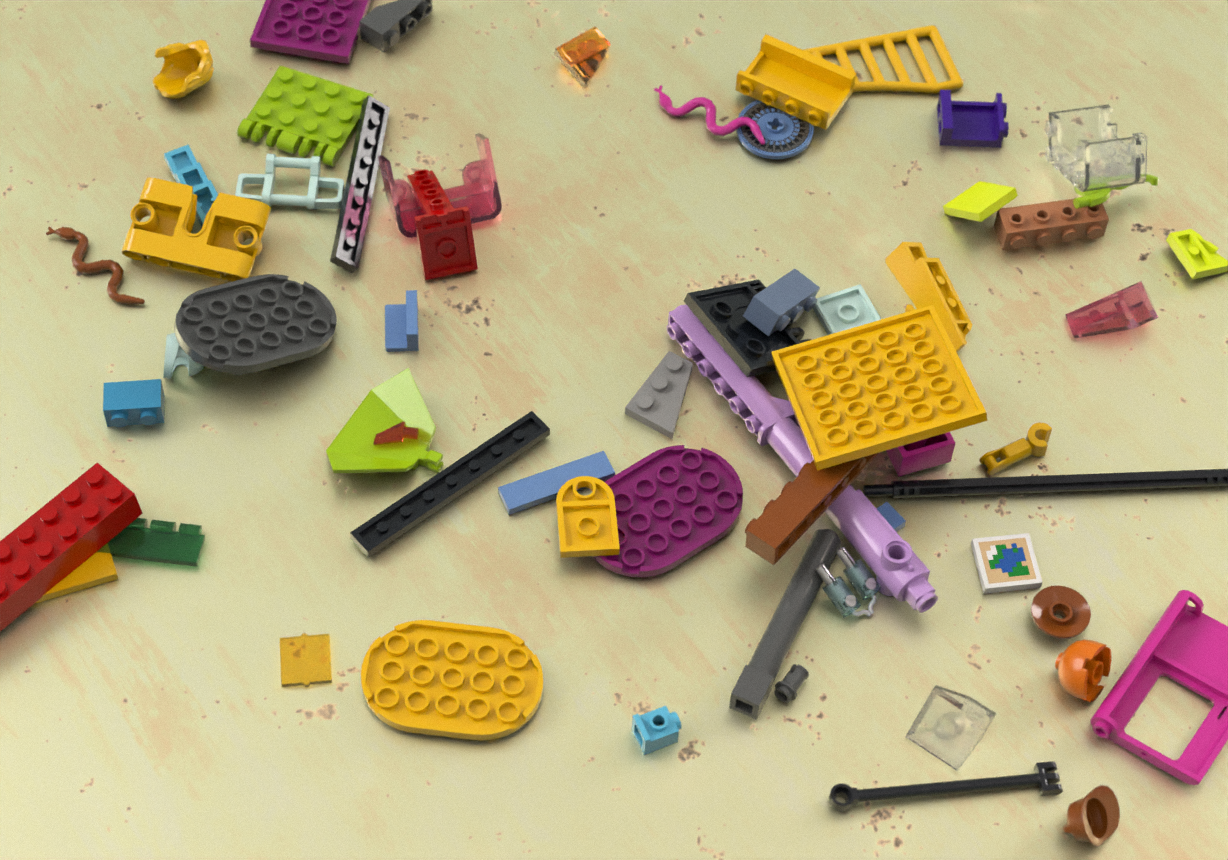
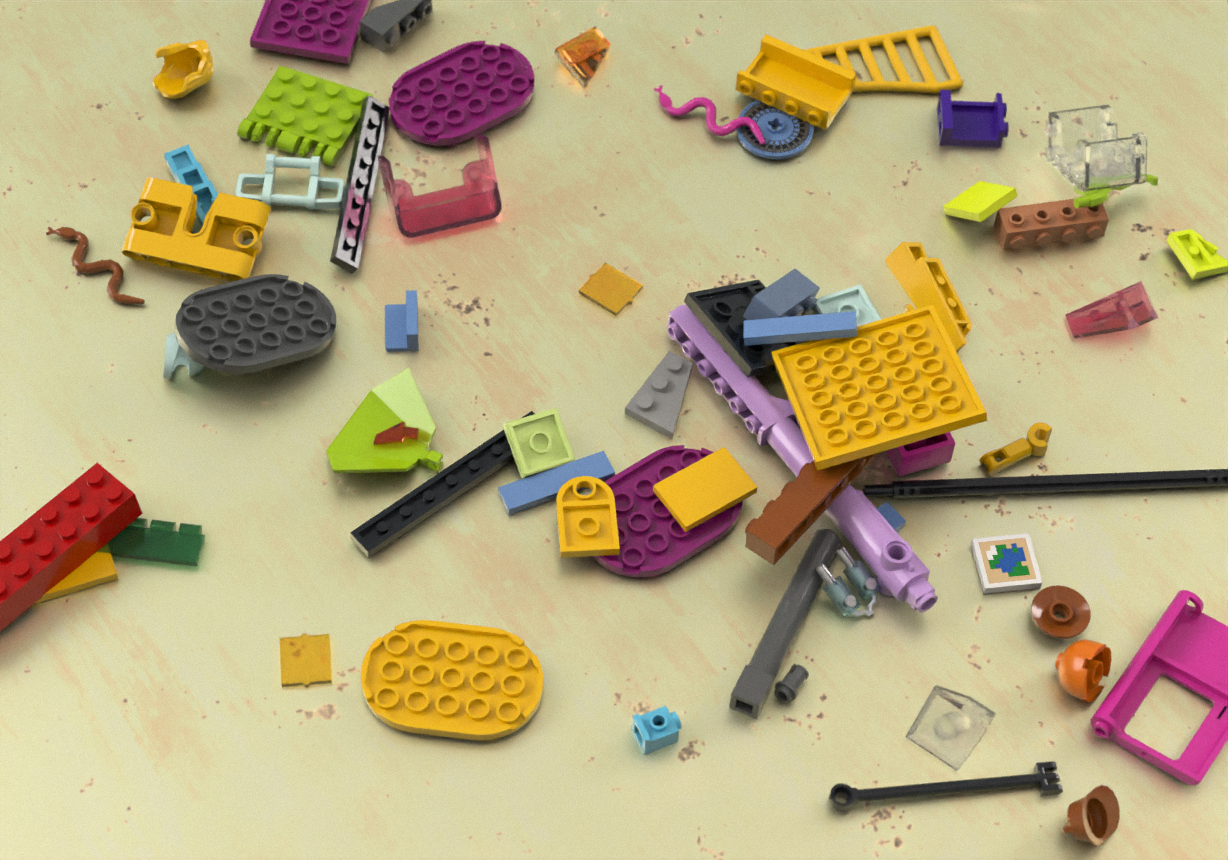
(134, 403): dark azure brick -> none
(442, 231): red bracket -> none
(461, 93): none -> magenta plate
(538, 442): none -> yellowish green tile
(610, 289): none -> clear yellow piece
(705, 489): none -> yellow tile
(800, 328): none -> medium blue tile

